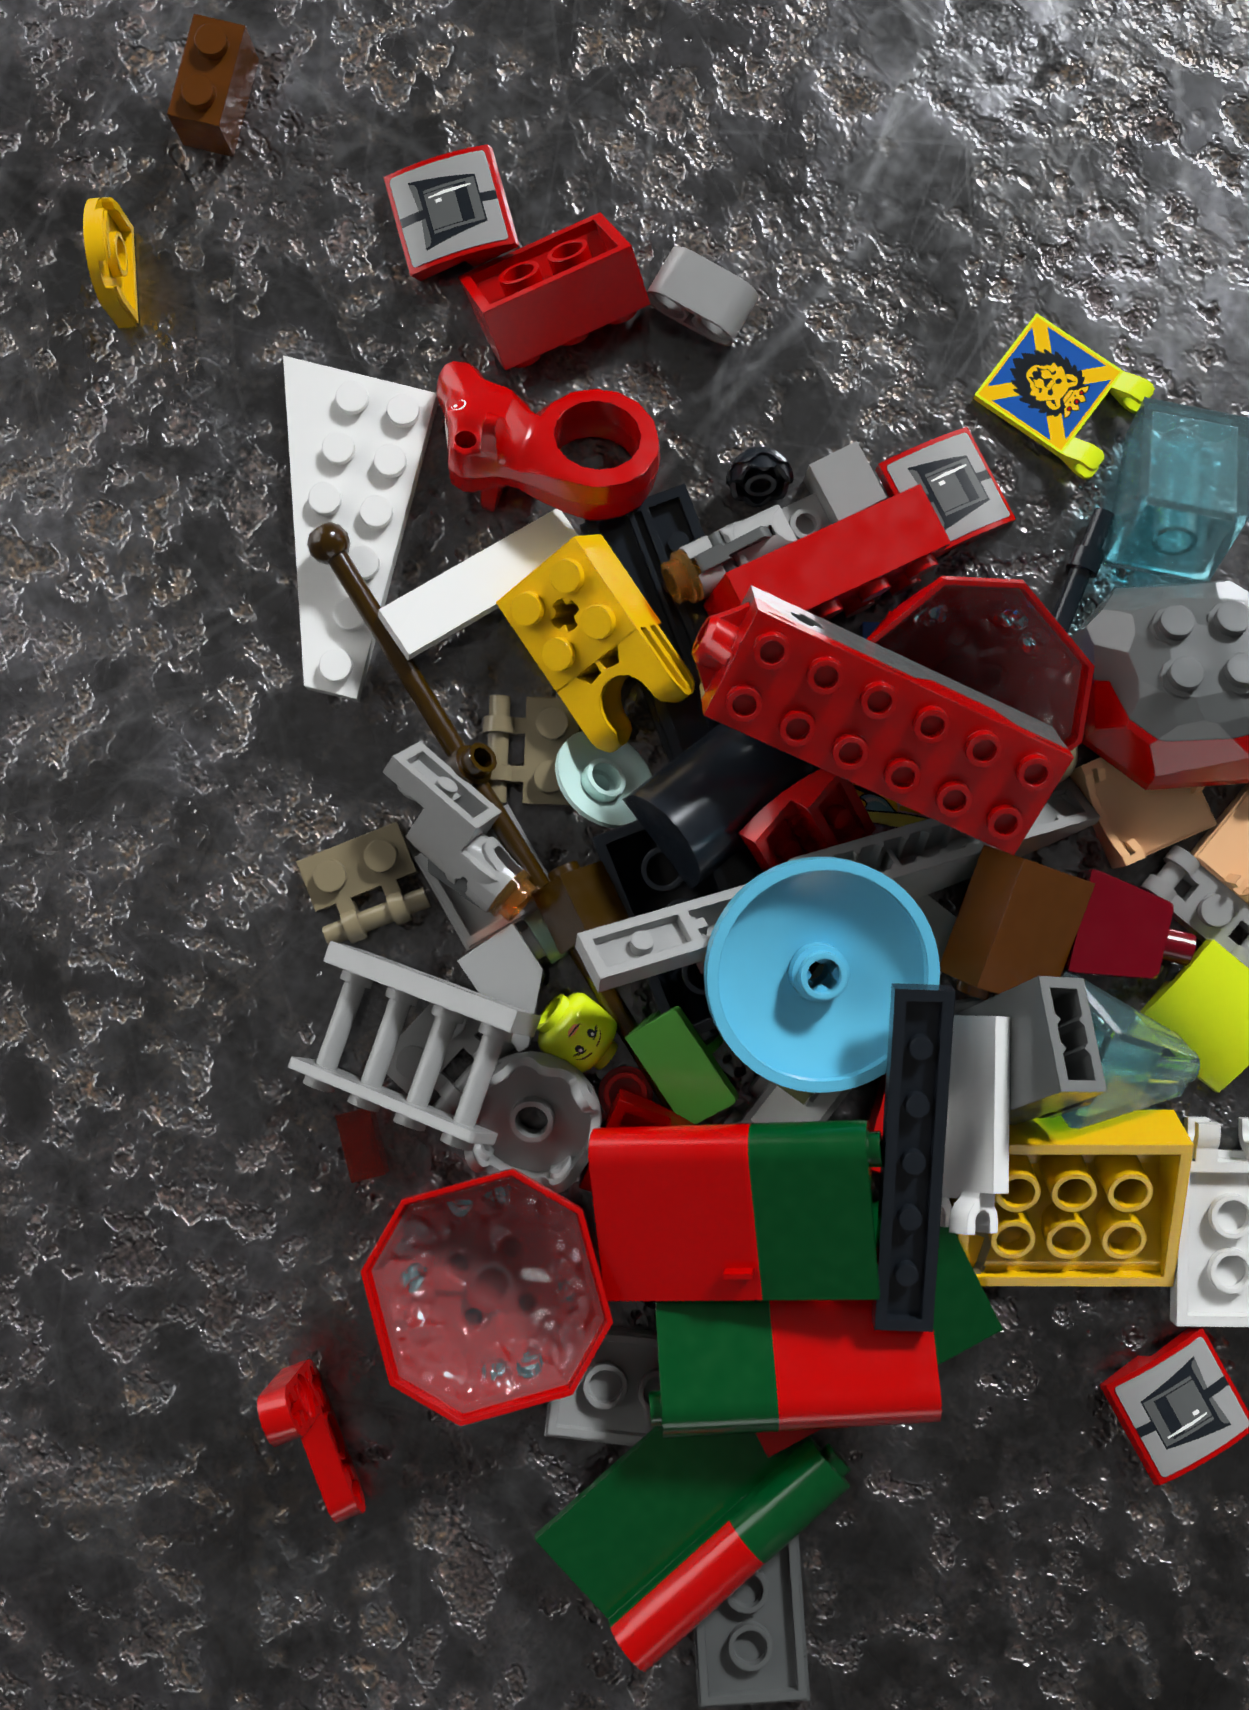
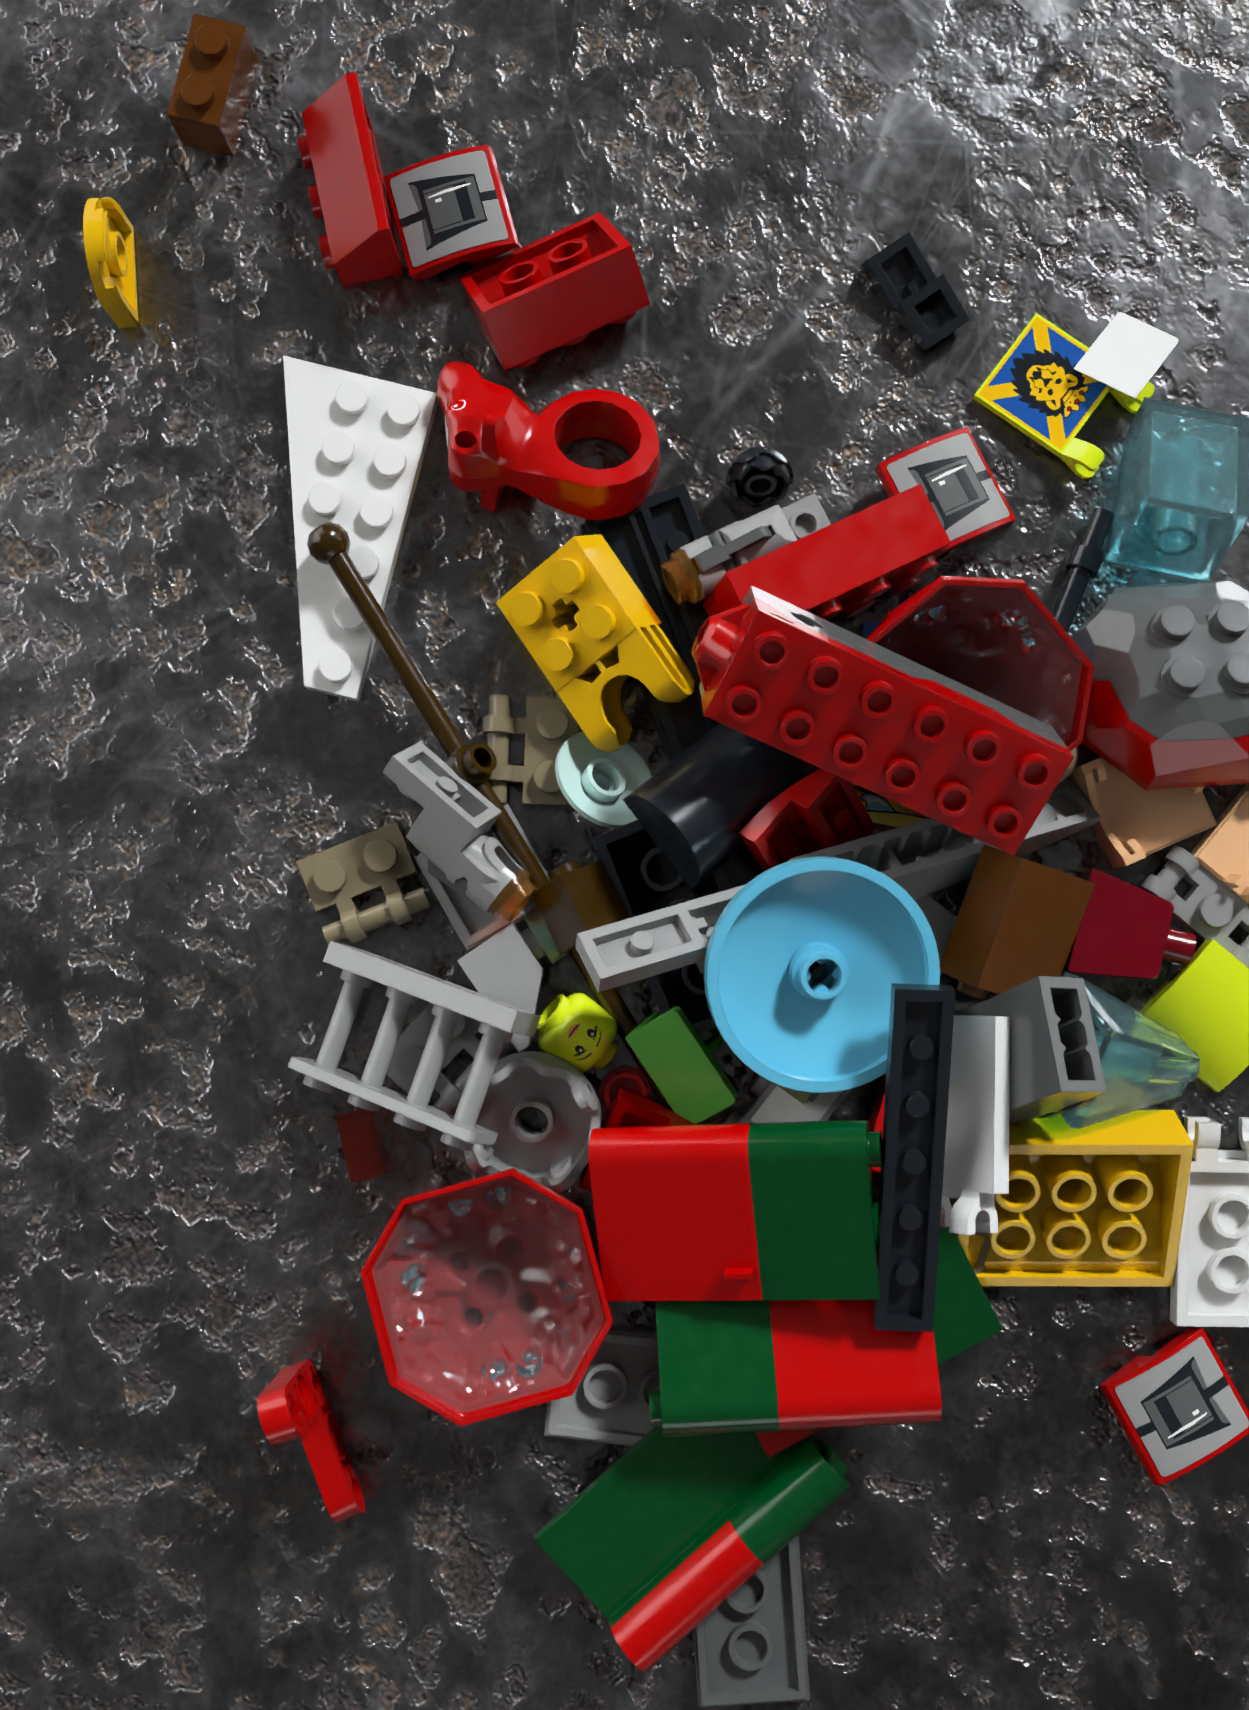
(349, 186): none -> red slope
(472, 586): white tile -> none
(702, 295): light grey beam -> none
(844, 482): light grey brick -> none
(913, 292): none -> black slope
(1126, 354): none -> white sticker

